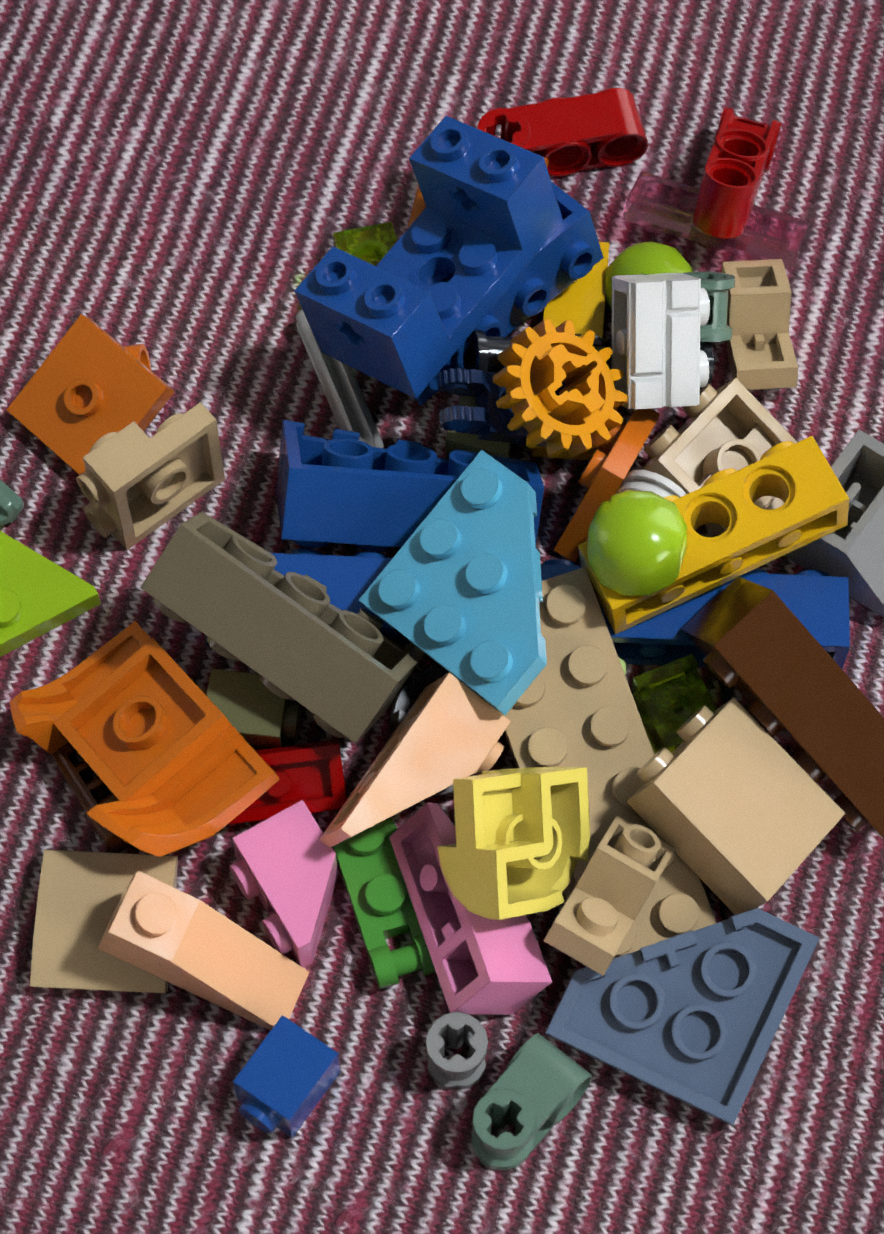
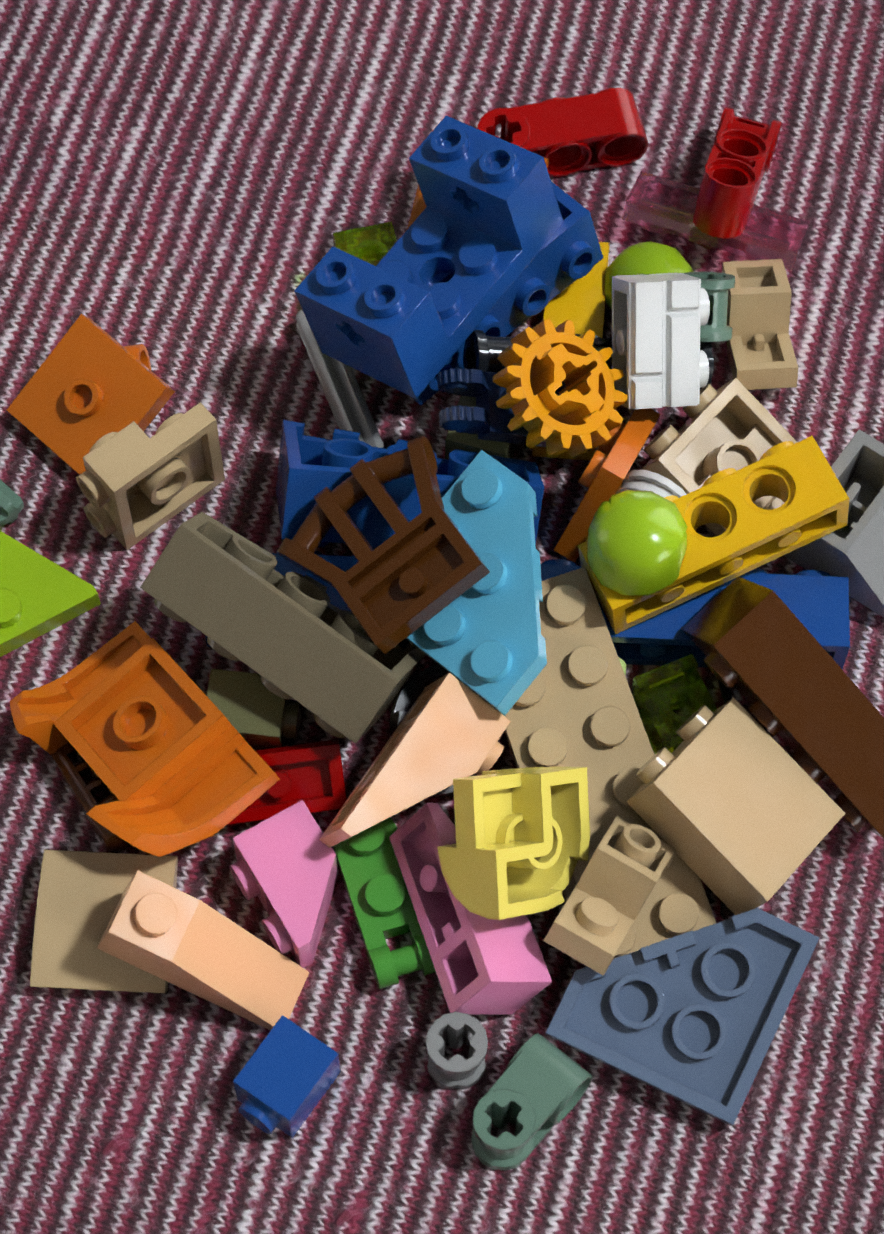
(409, 573): none -> reddish brown plate

